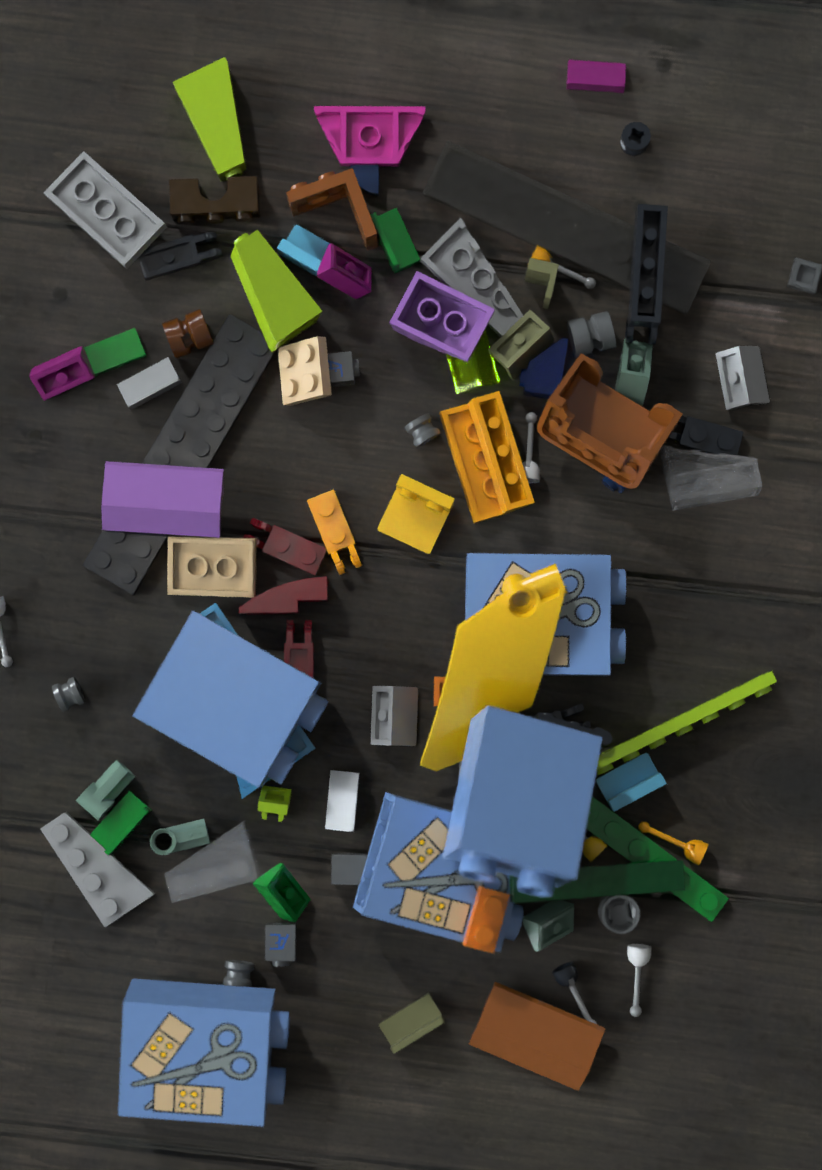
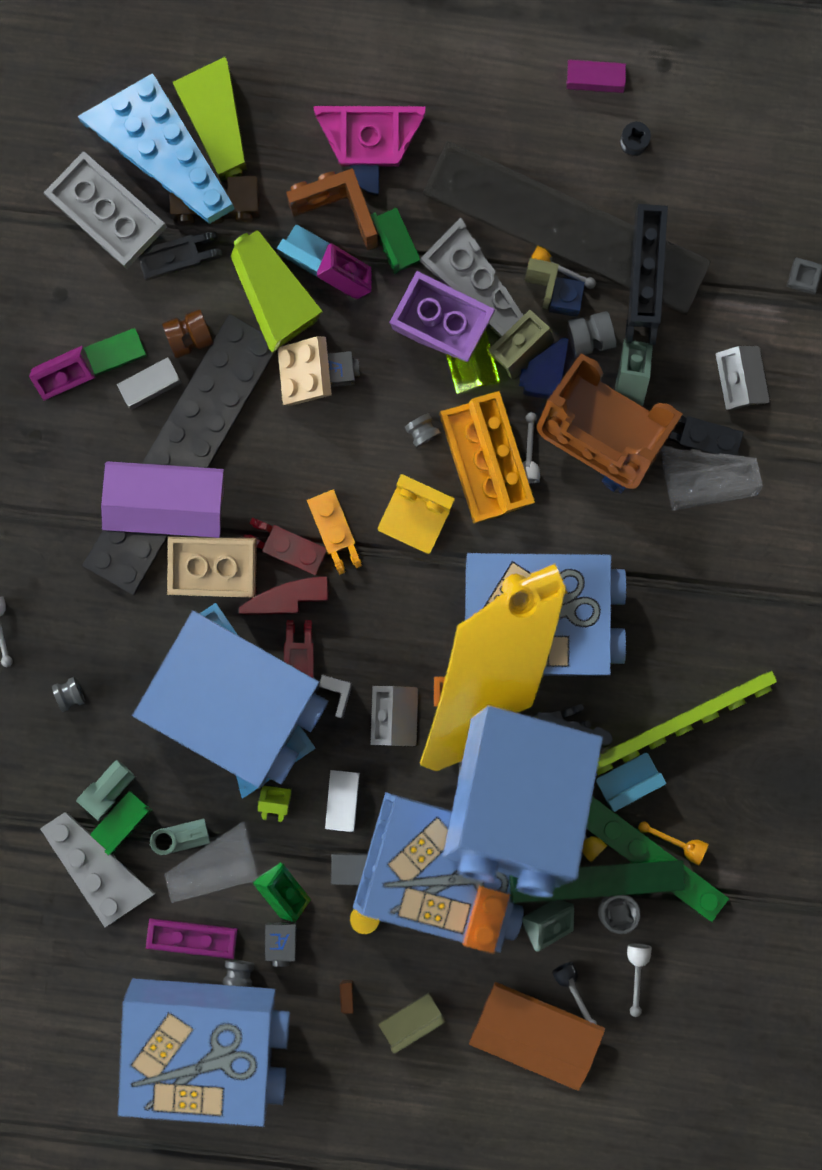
(155, 139): none -> wing
(191, 938): none -> magenta tile
(340, 687): none -> light grey panel
(346, 996): none -> reddish brown tile
(363, 924): none -> yellow tile
(566, 297): none -> dark blue brick

